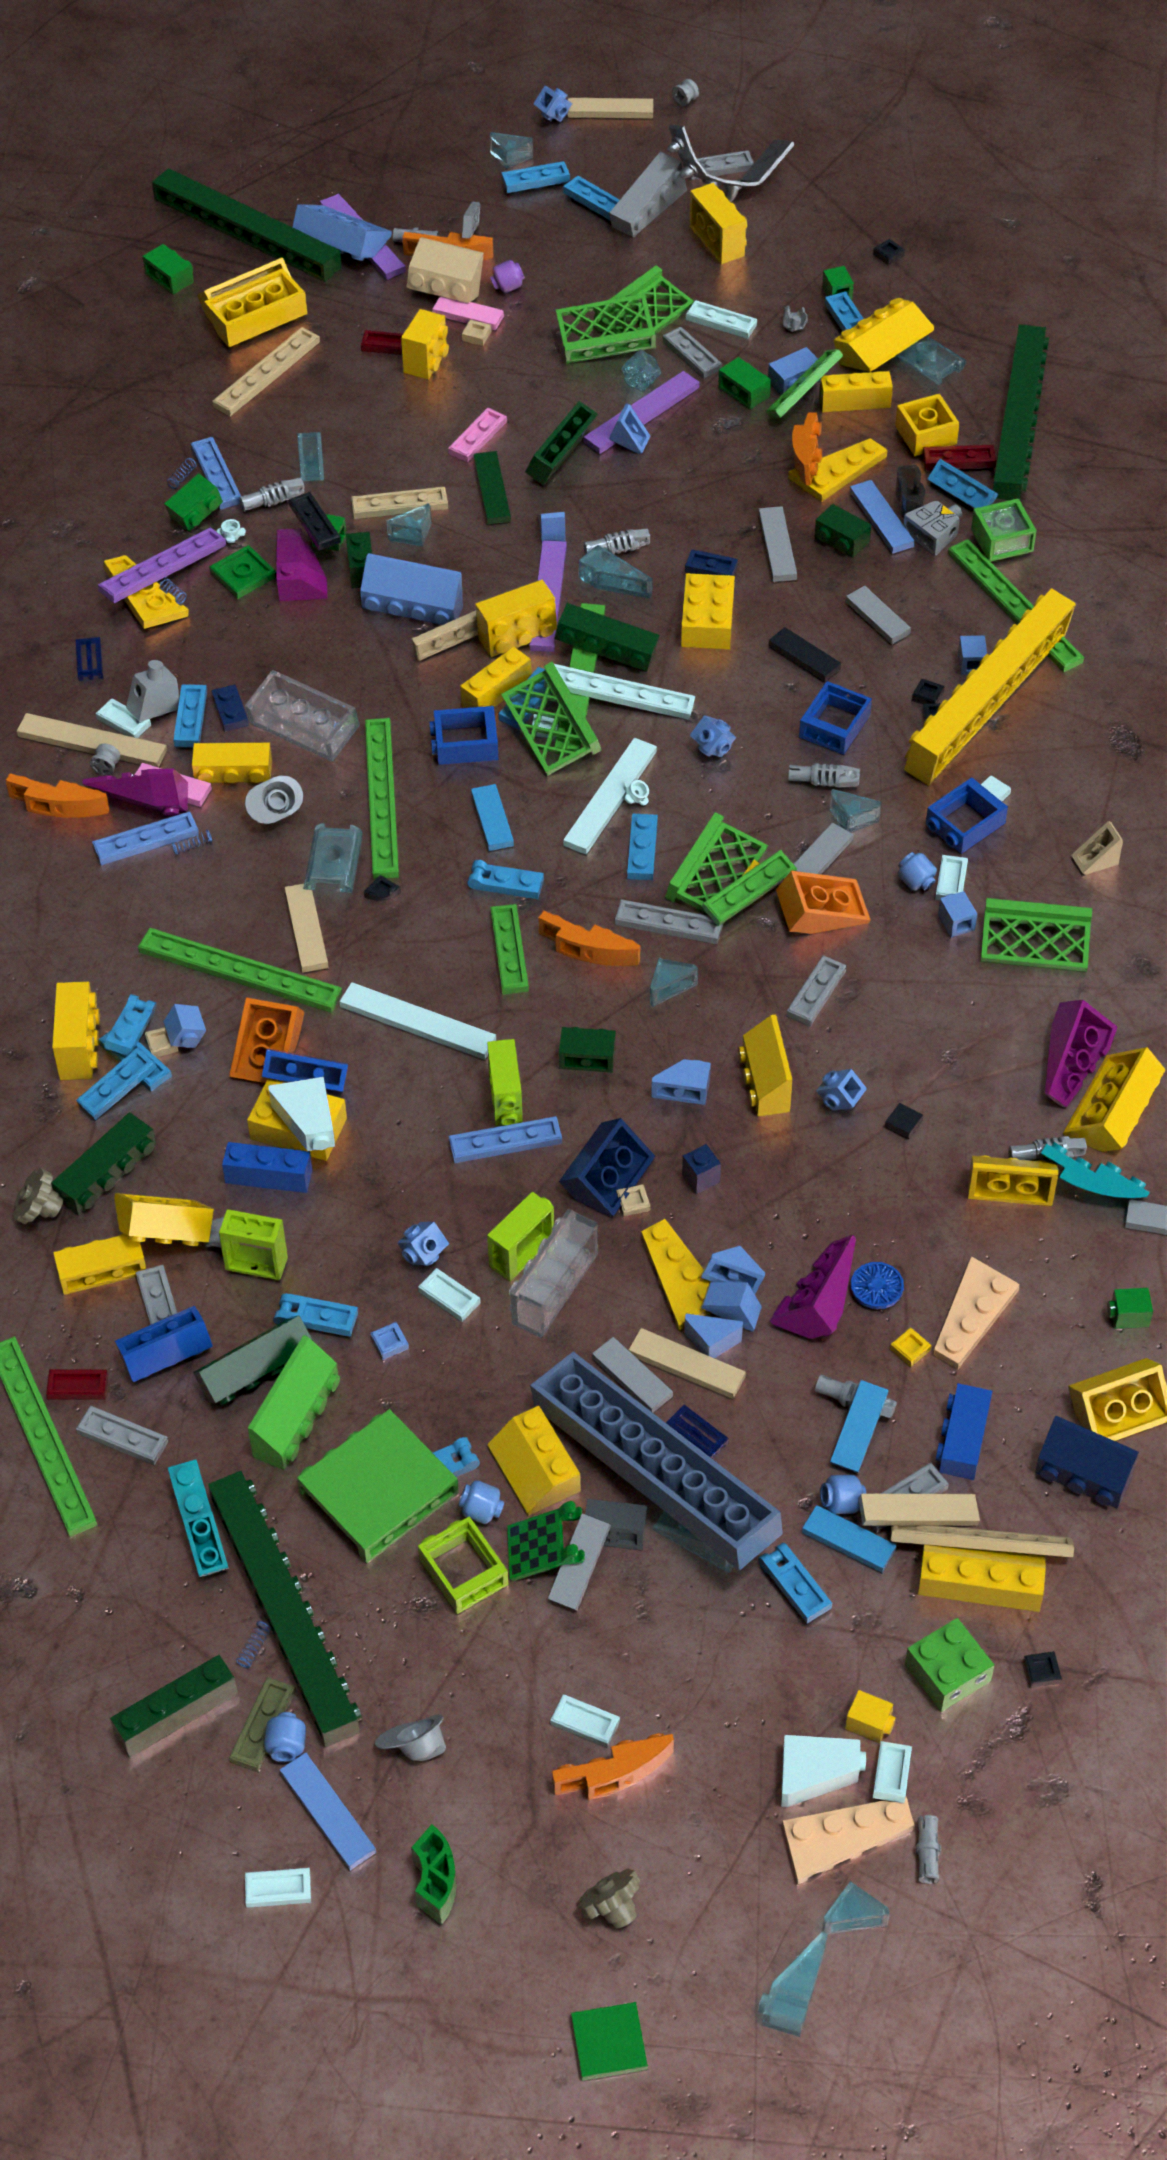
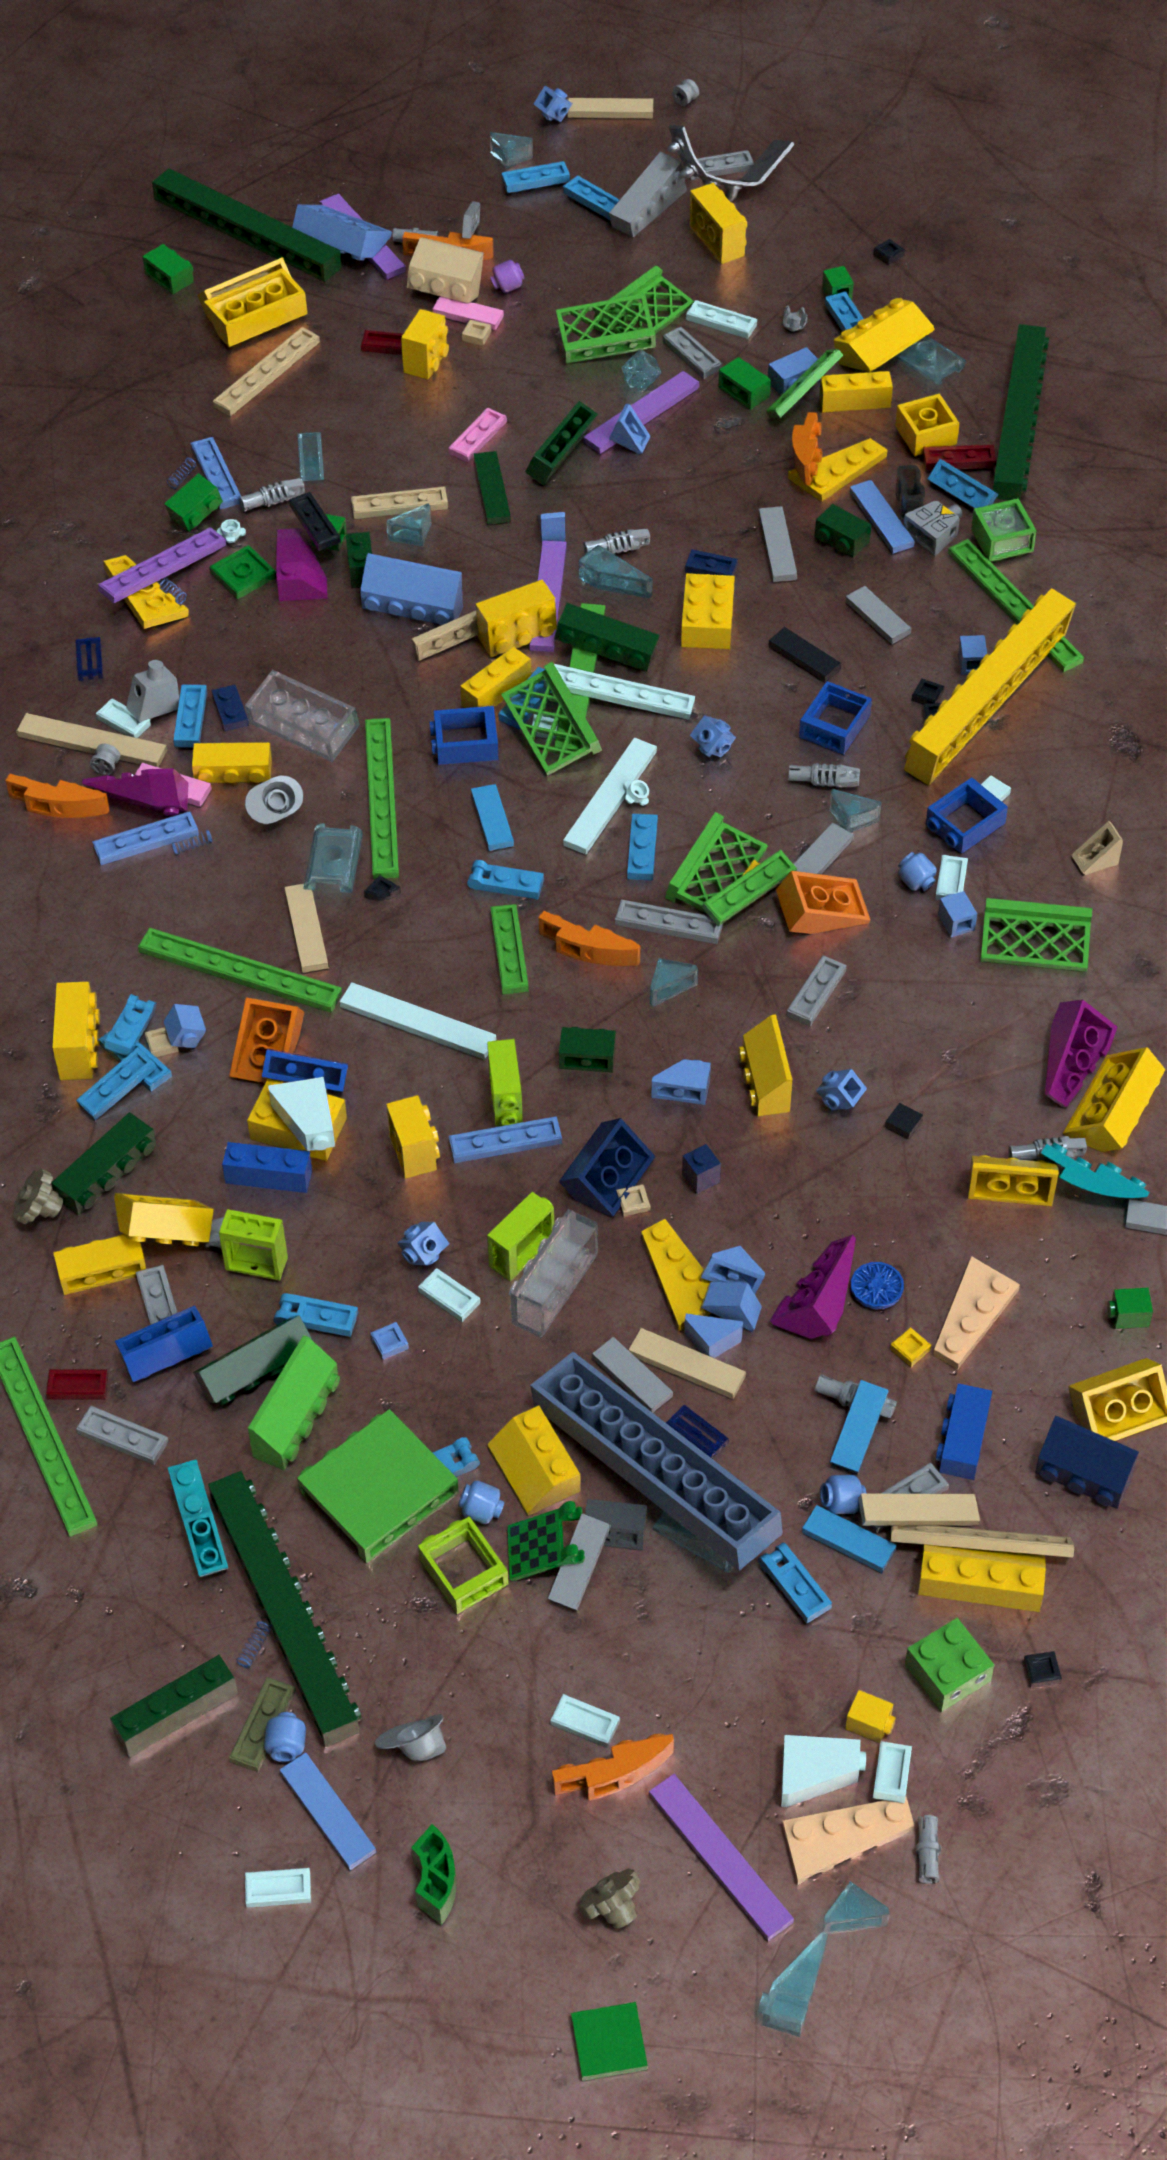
(412, 1136): none -> yellow brick
(721, 1857): none -> medium lavender tile

